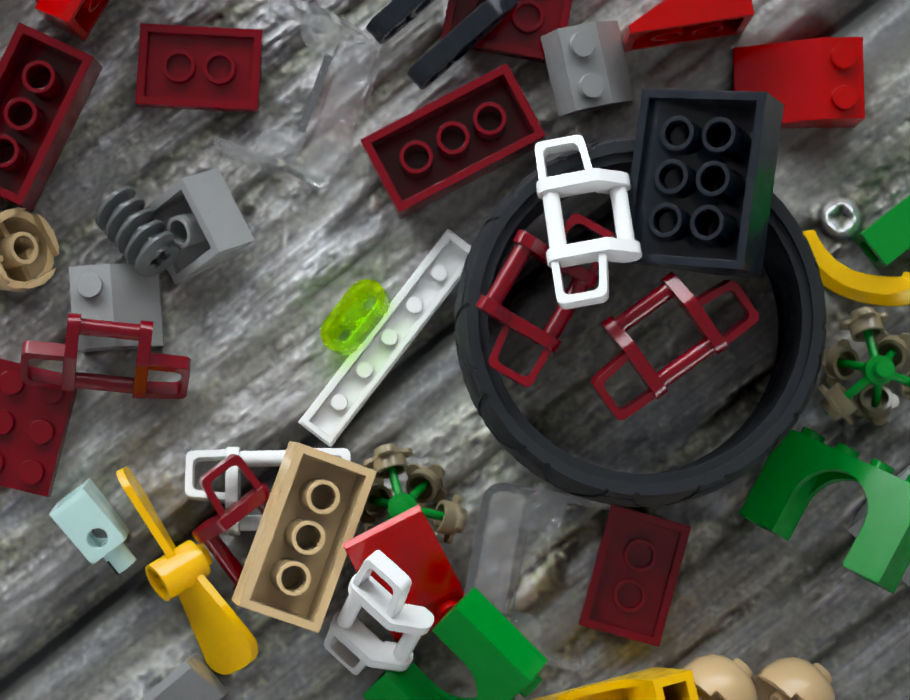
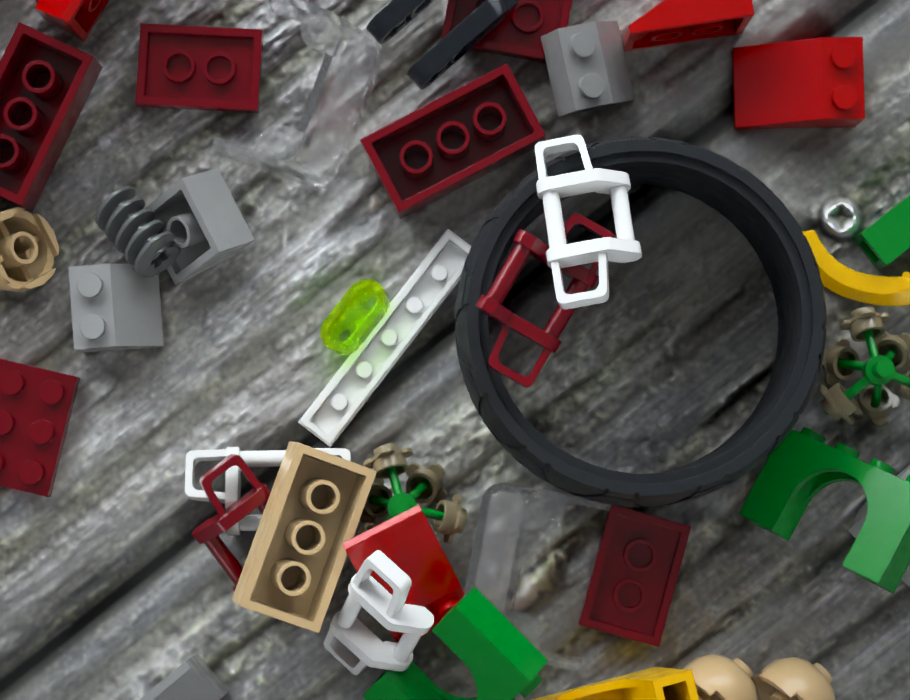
(87, 510): light aqua torso -> none
(136, 385): dark red bar -> none
(183, 572): yellow piece -> none
(704, 179): black slope -> none
(711, 343): dark red bar -> none

